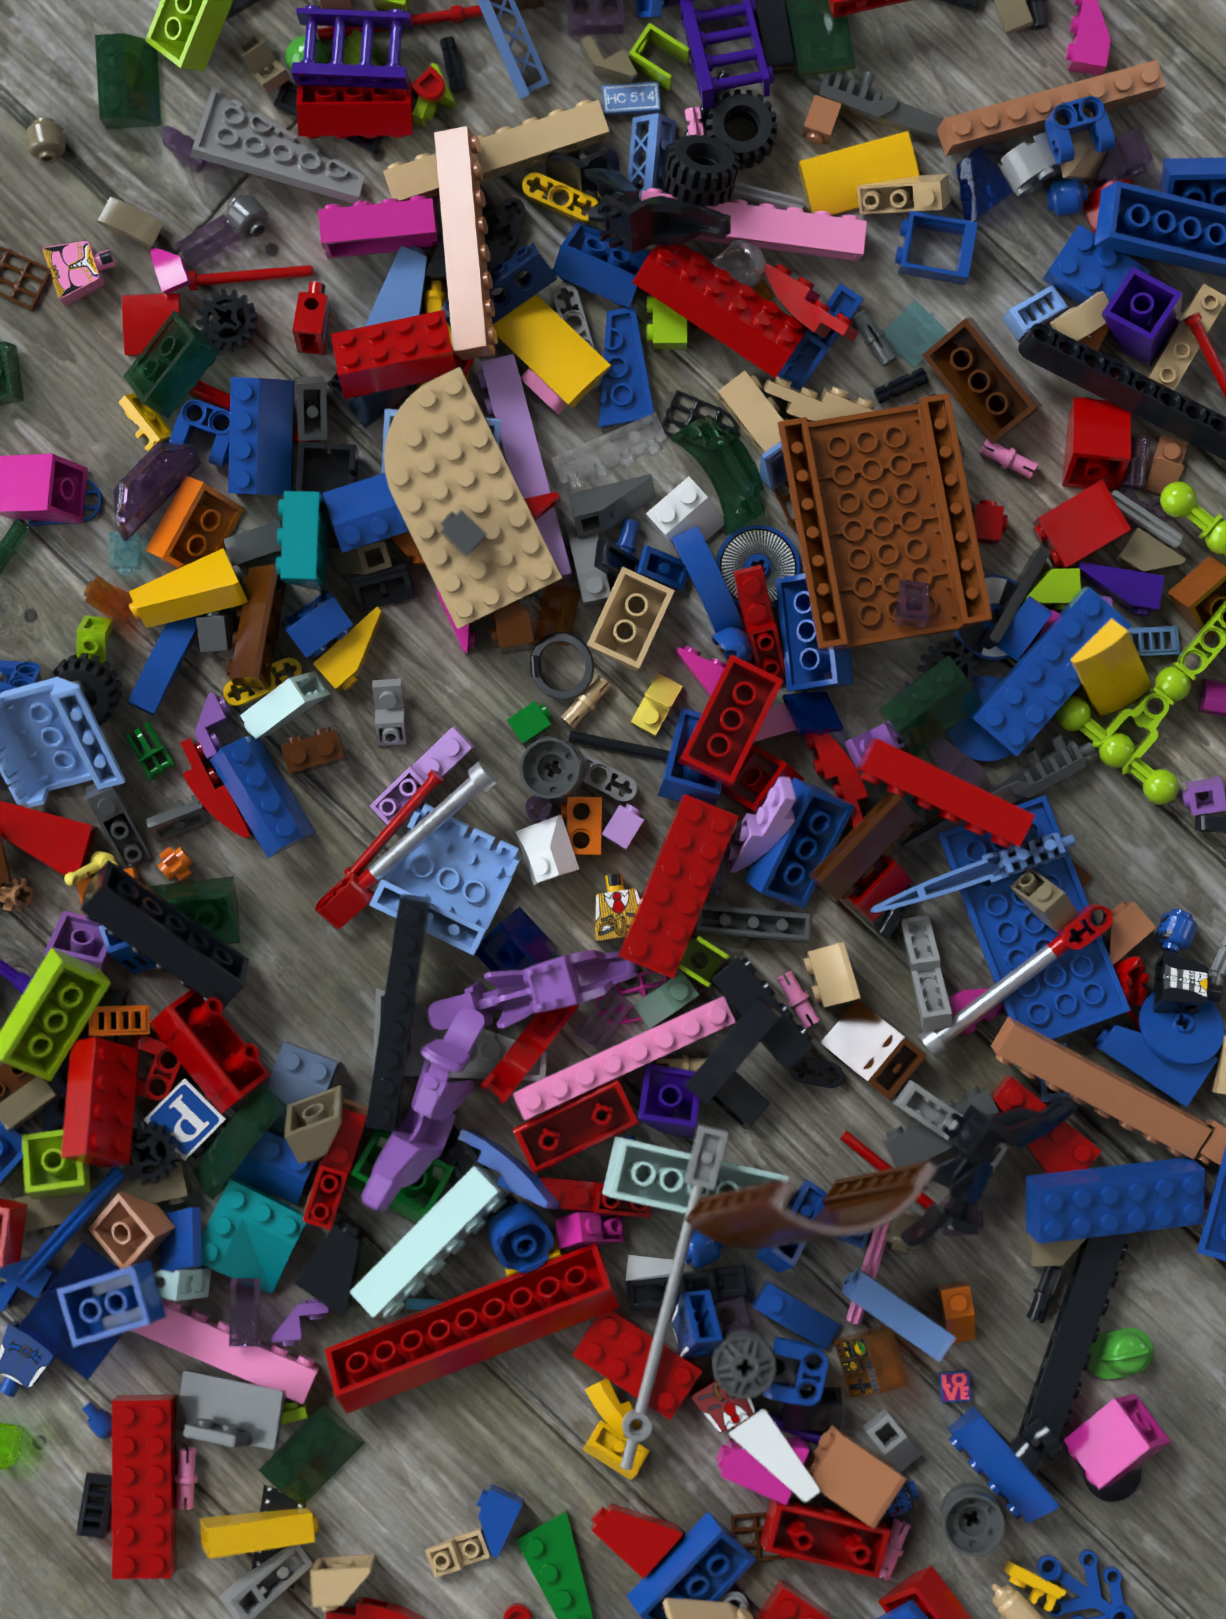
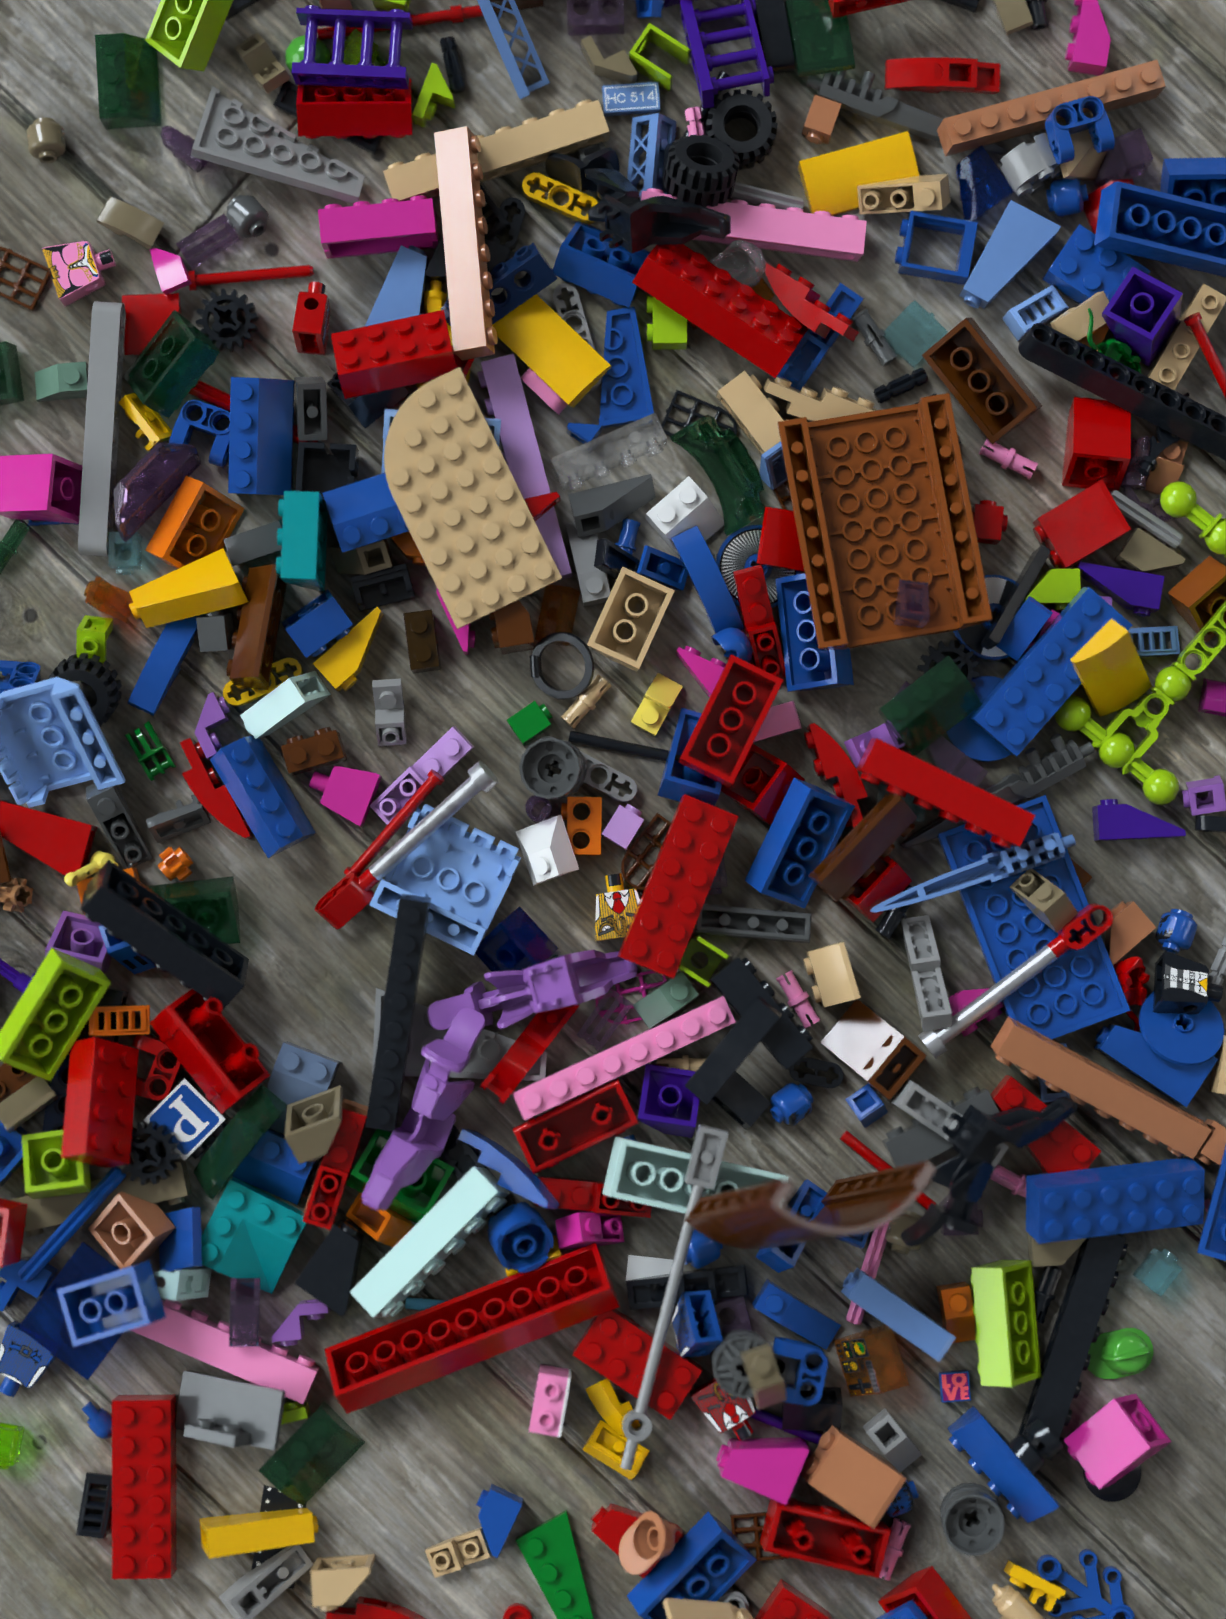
(62, 382): none -> sand green slope
(101, 427): none -> light grey beam
(185, 1478): bright pink pin -> none
(347, 792): none -> dark pink torso
(382, 1225): none -> orange slope
(422, 641): none -> dark brown brick
(429, 85): red tile -> none
(462, 532): dark grey brick -> none
(550, 1400): none -> bright pink piece
(584, 432): none -> blue slope
(639, 859): none -> reddish brown window
(646, 1542): none -> nougat piece
(762, 831): lavender slope -> none
(763, 1376): none -> dark tan slope
(769, 1447): white sticker -> none
(779, 541): none -> red slope
(791, 1104): none -> blue head
(812, 712): clear blue piece -> none
(866, 1105): none -> blue slope
(942, 74): none -> red slope
(1005, 1323): none -> lime brick
(1010, 249): none -> medium blue slope
(1010, 1180): none -> bright pink axle
(1113, 348): none -> green animal
(1125, 822): none -> dark purple slope
(1158, 1270): none -> clear light blue brick
(1165, 439): none -> black piece

